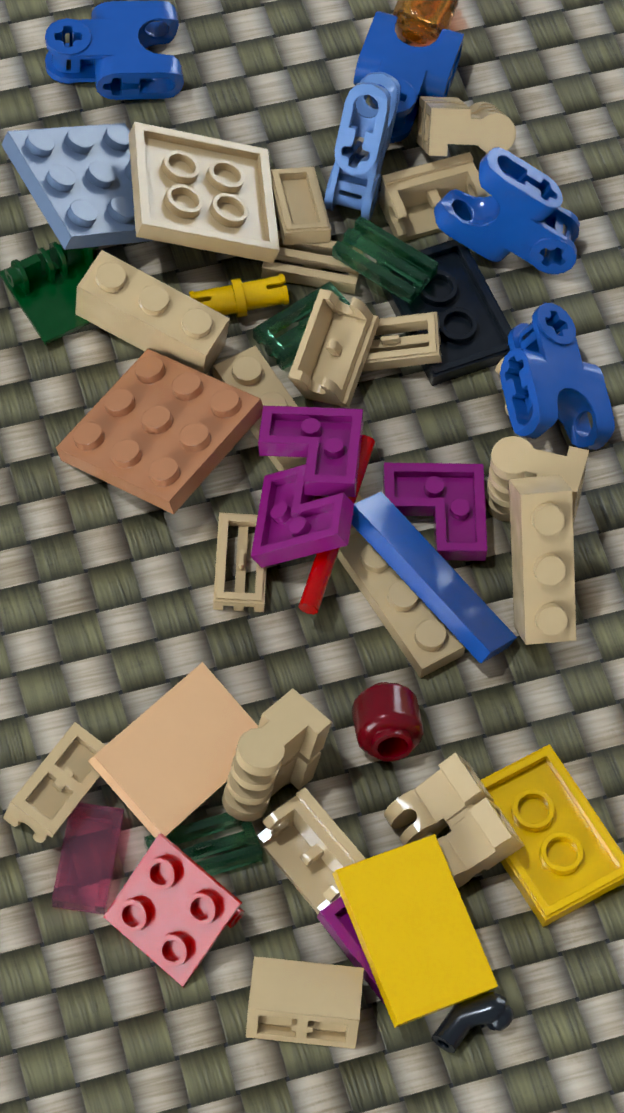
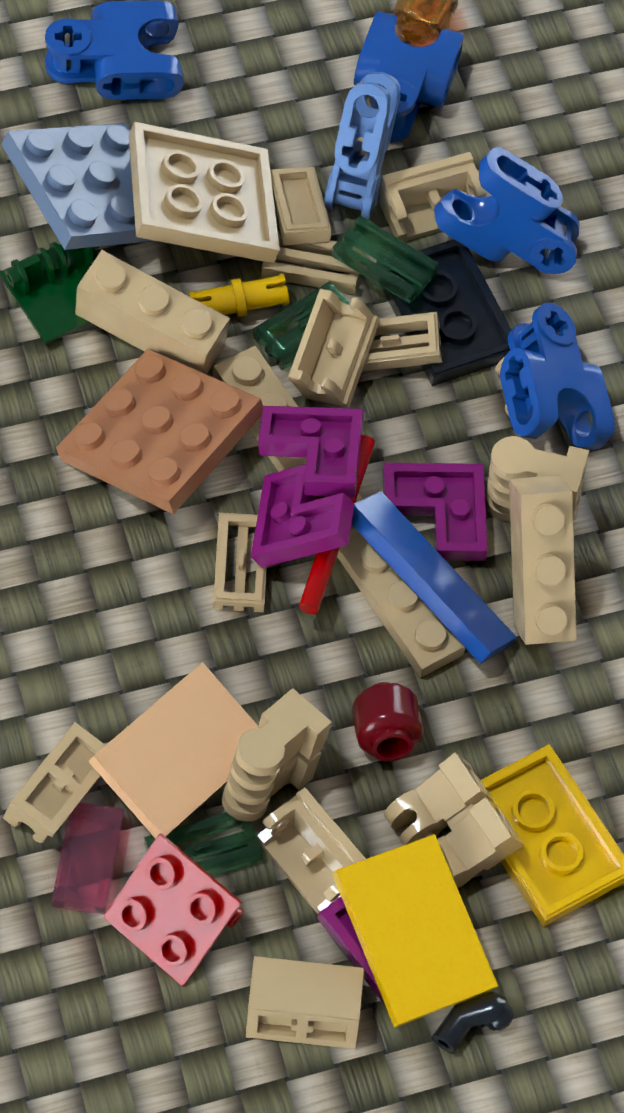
(453, 122): tan legs -> none

